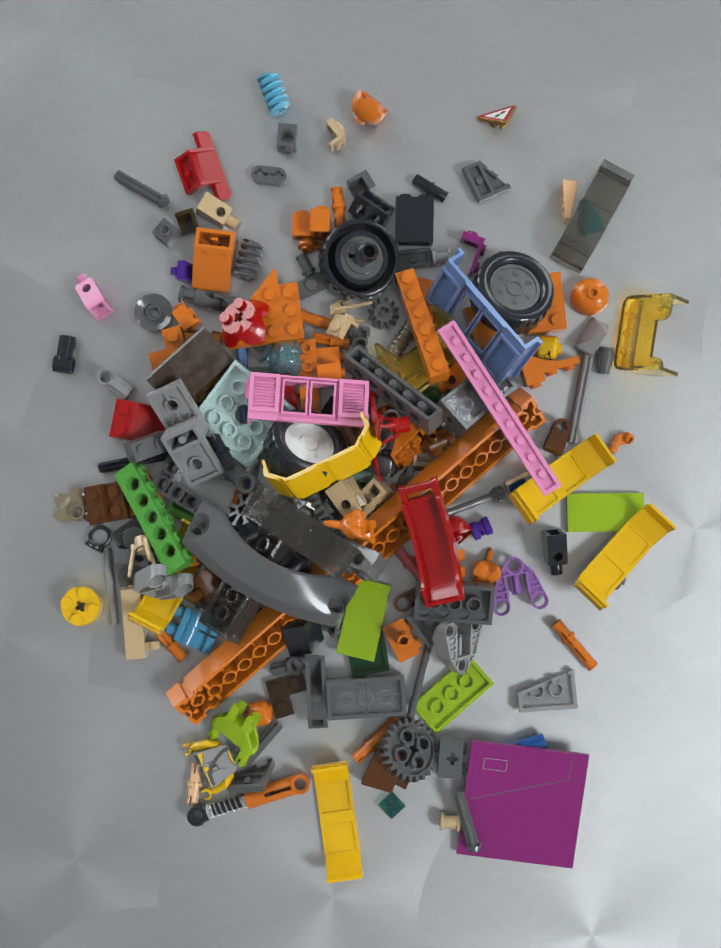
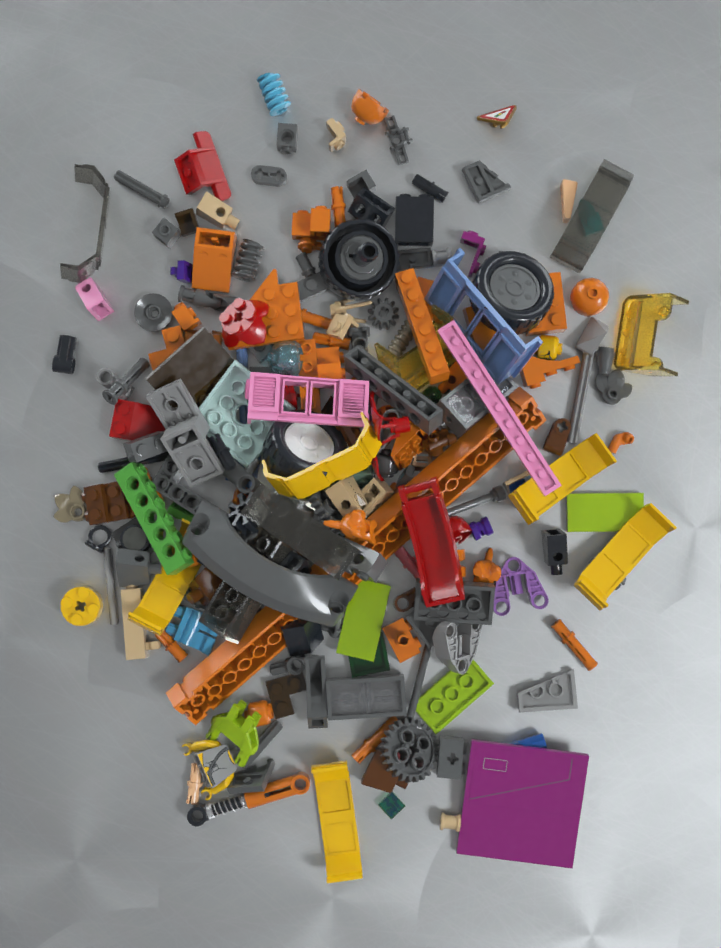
(90, 175): none -> clear smoke windscreen
(120, 386): none -> dark grey pin
(143, 547): tan plant -> none
(154, 583): light grey connector -> none
(393, 130): none -> dark grey piece
(473, 844): dark grey axle -> none
(615, 384): none -> dark grey plate

